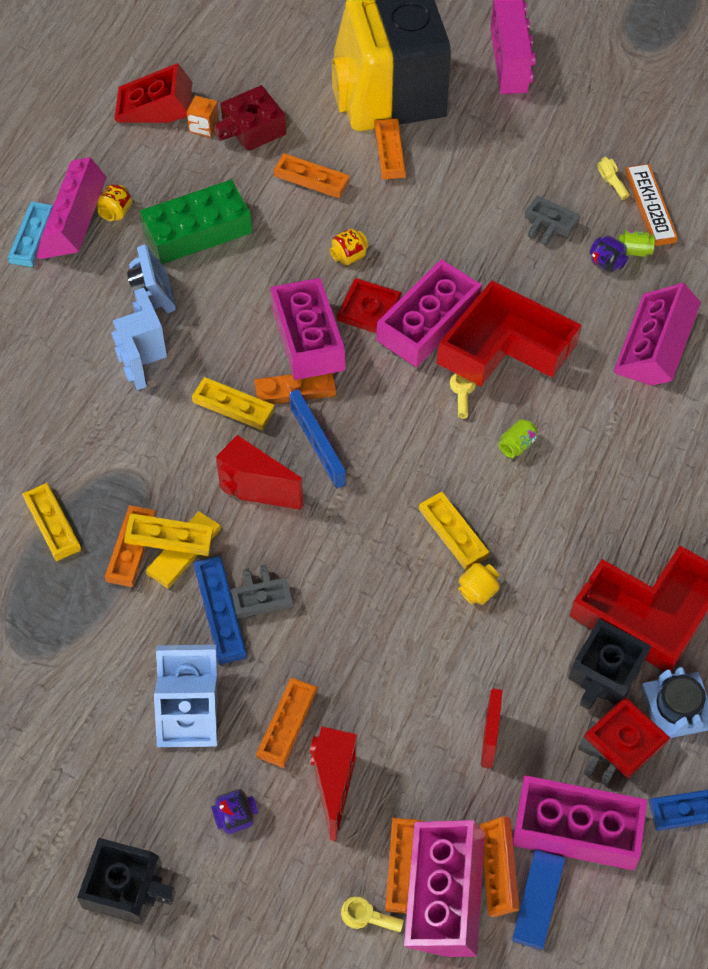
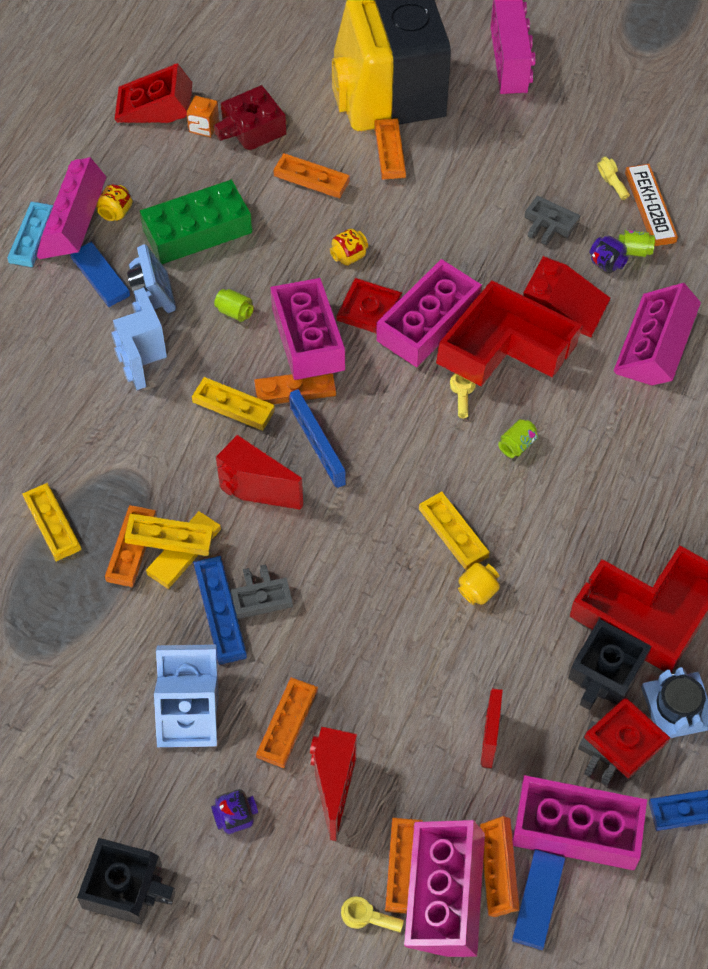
(100, 274): none -> blue tile
(234, 304): none -> lime brick
(568, 294): none -> red slope

